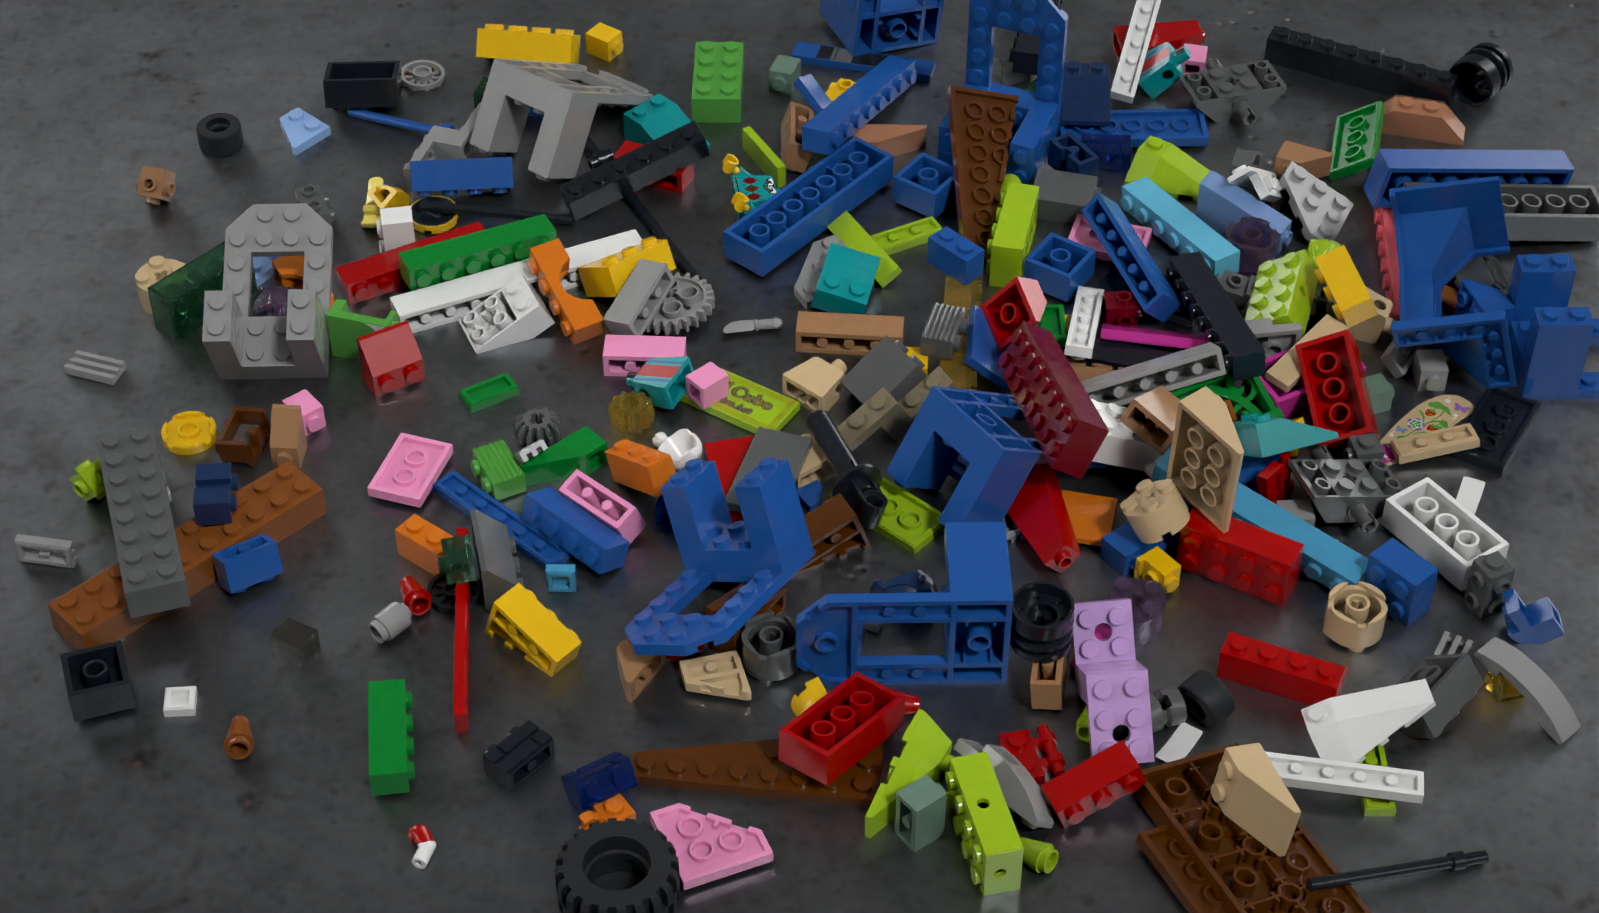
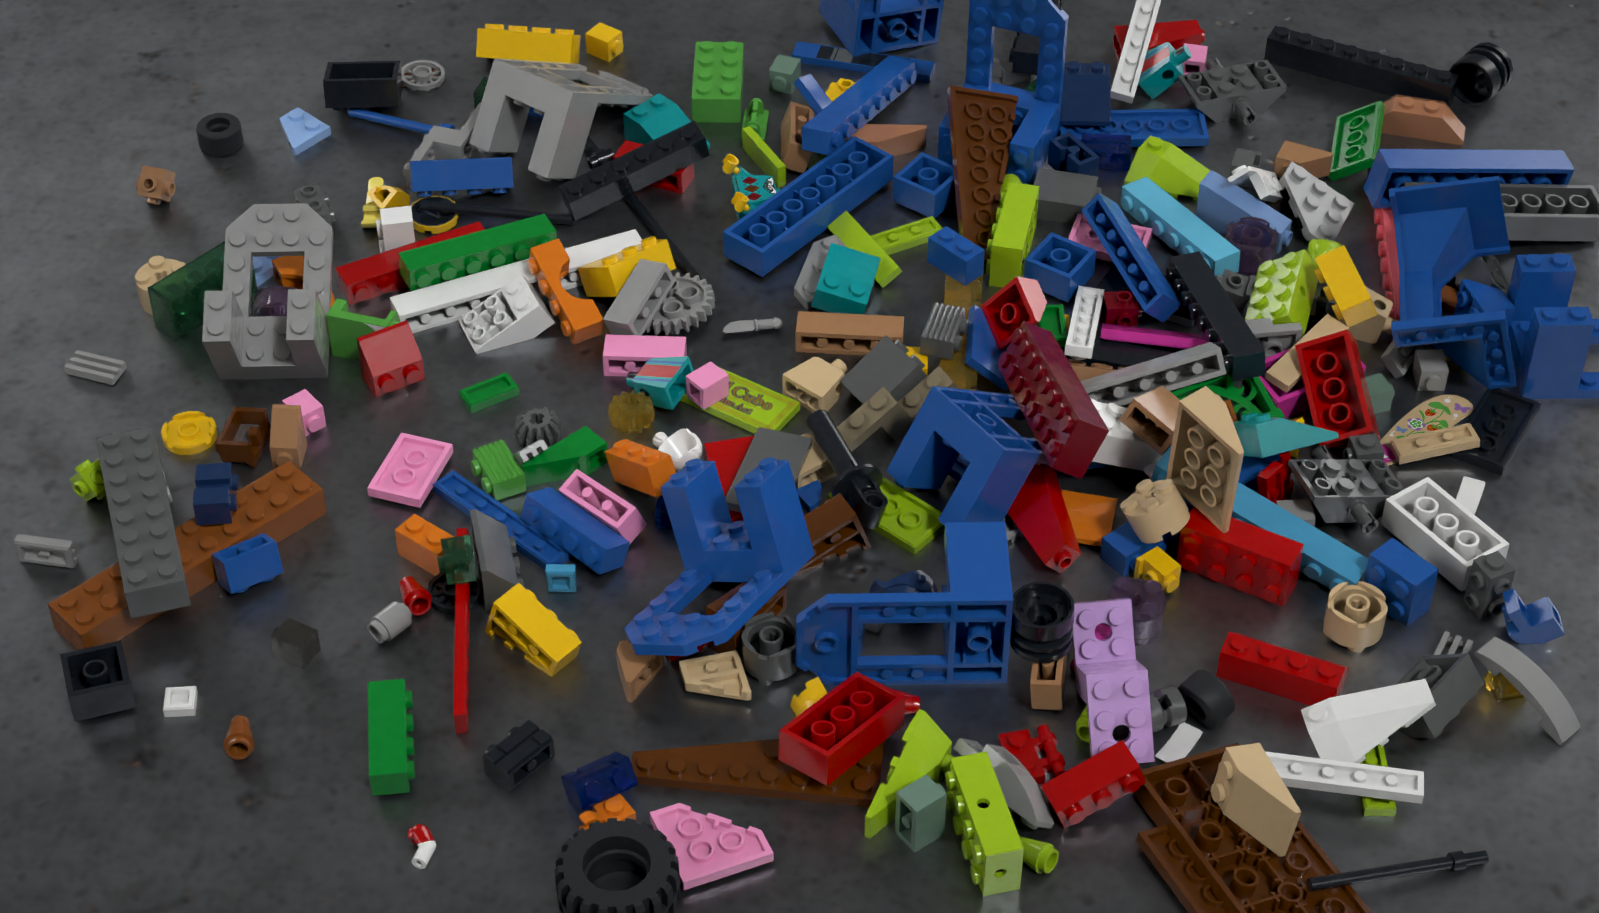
(756, 118): none -> bright green hinge

